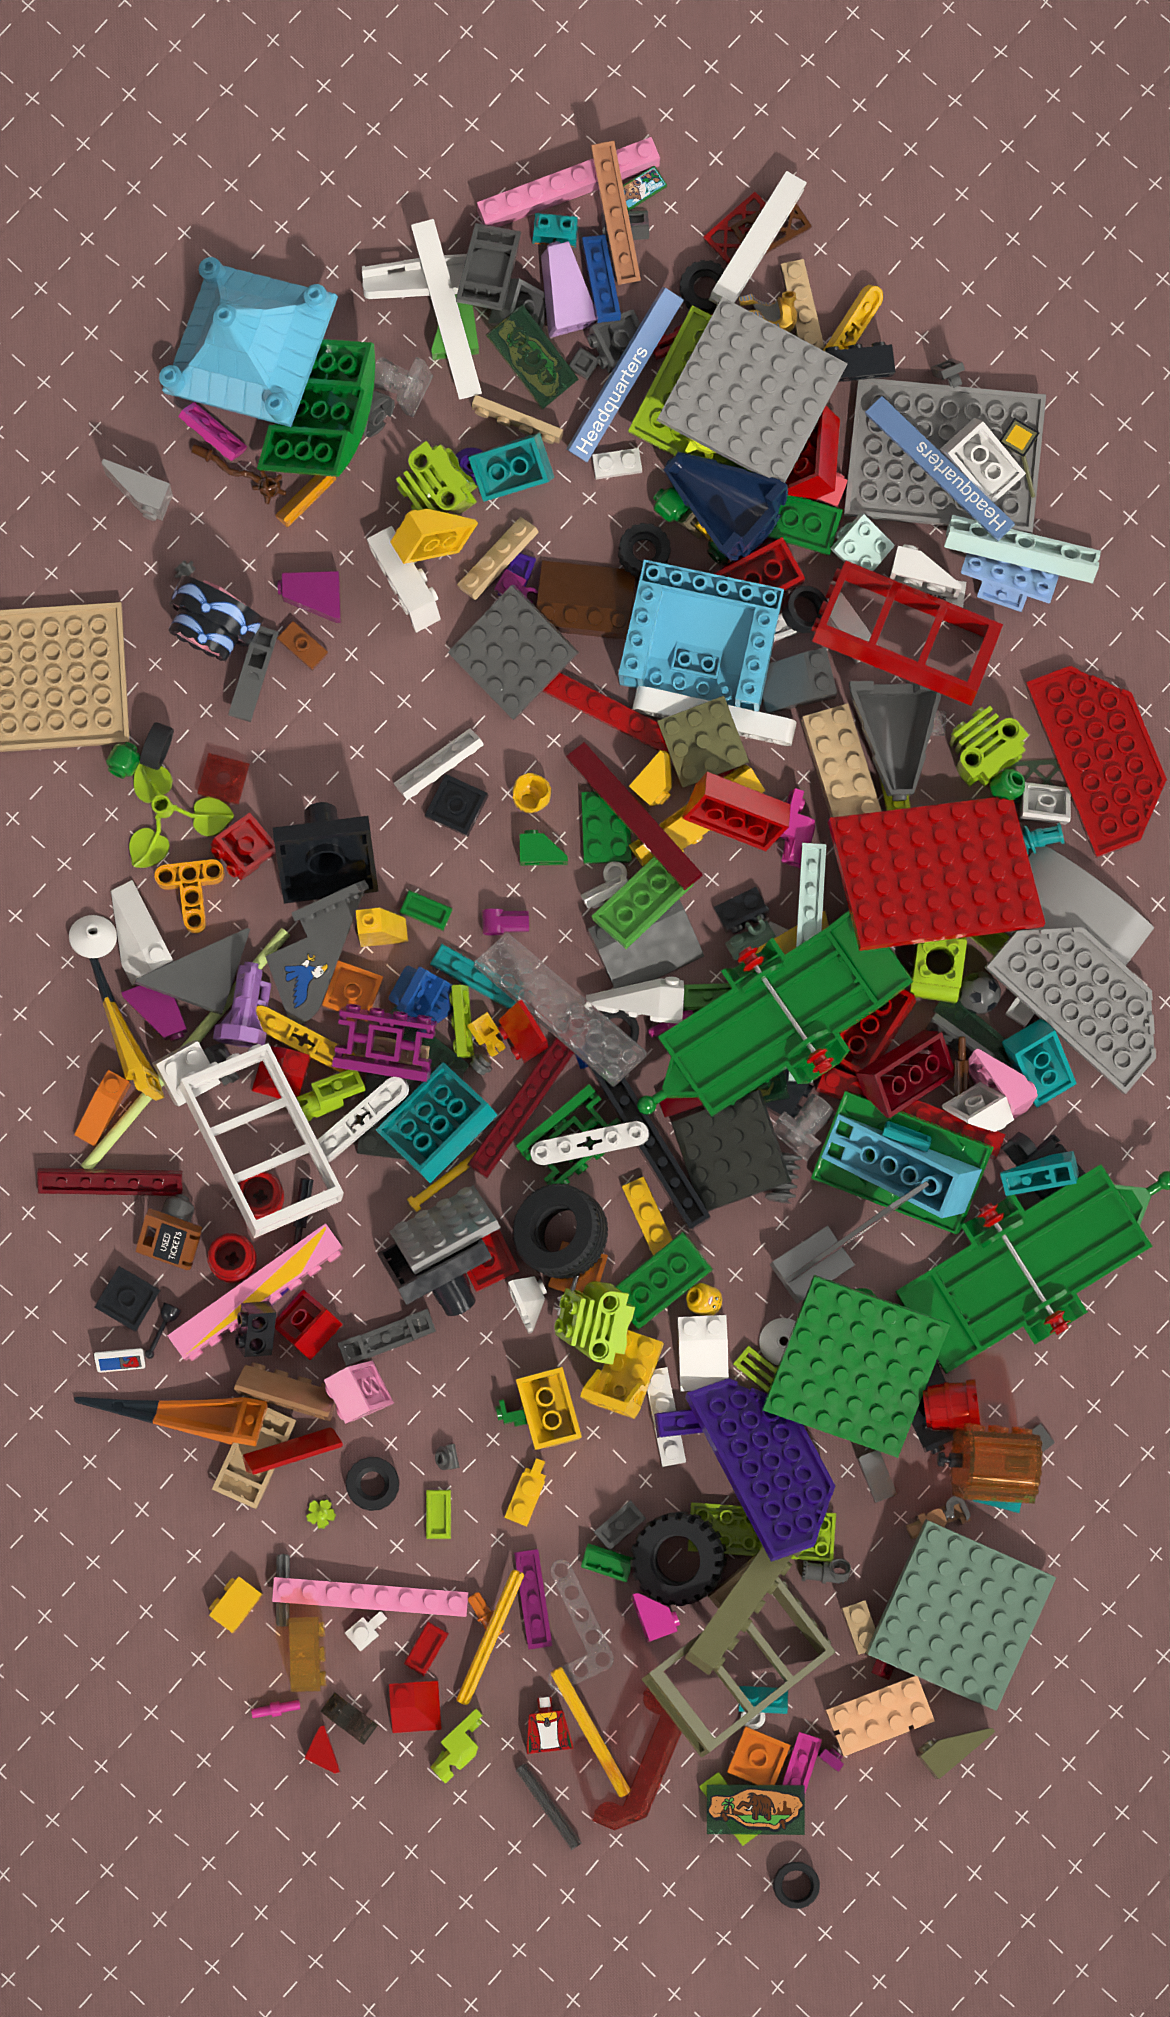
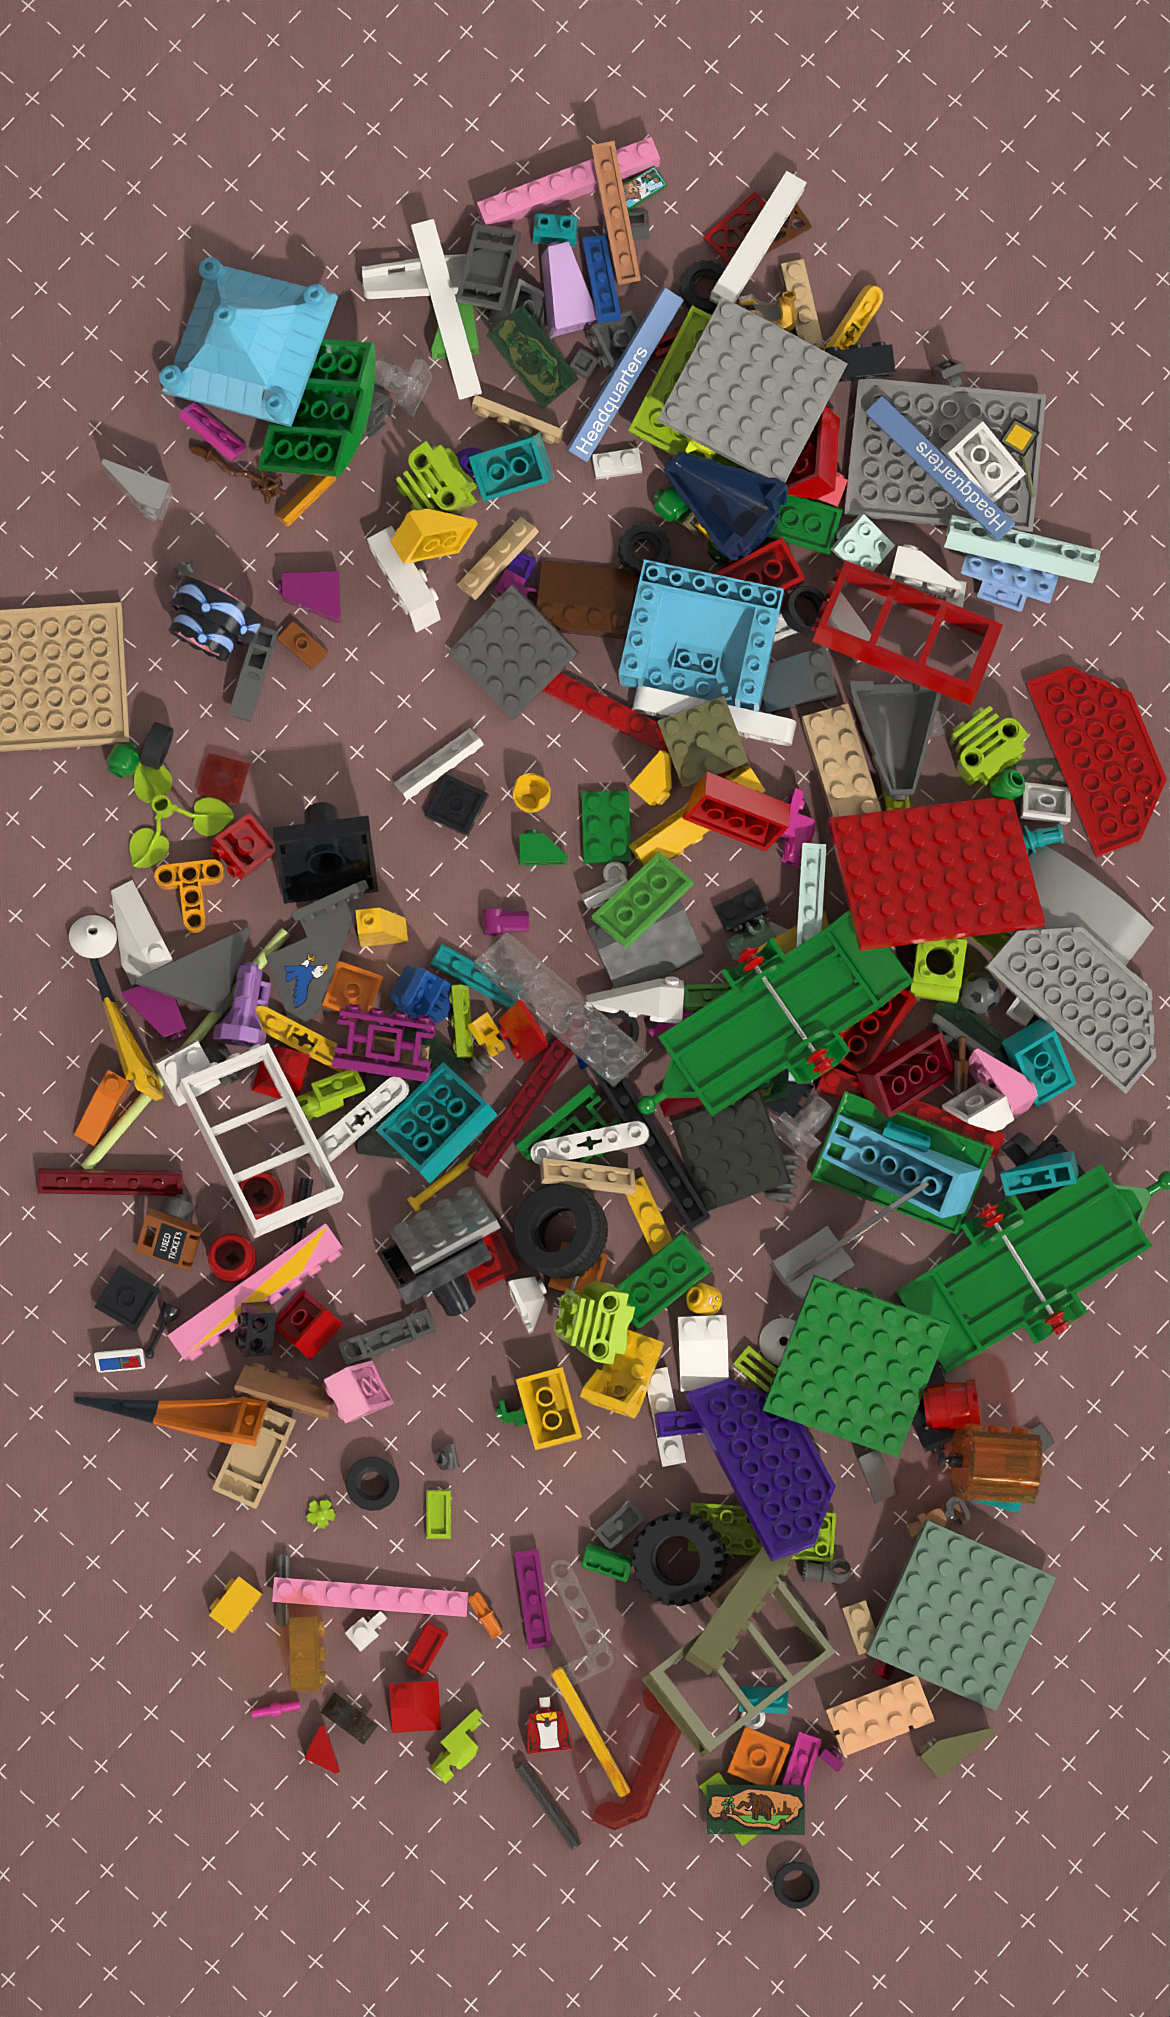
(291, 1451): red slope -> none
(426, 910): green tile -> none
(490, 1637): yellow axle -> none
(526, 1494): yellow hinge -> none
(588, 1176): none -> tan plate
(634, 816): dark red tile -> none
(654, 1617): dark pink slope -> none

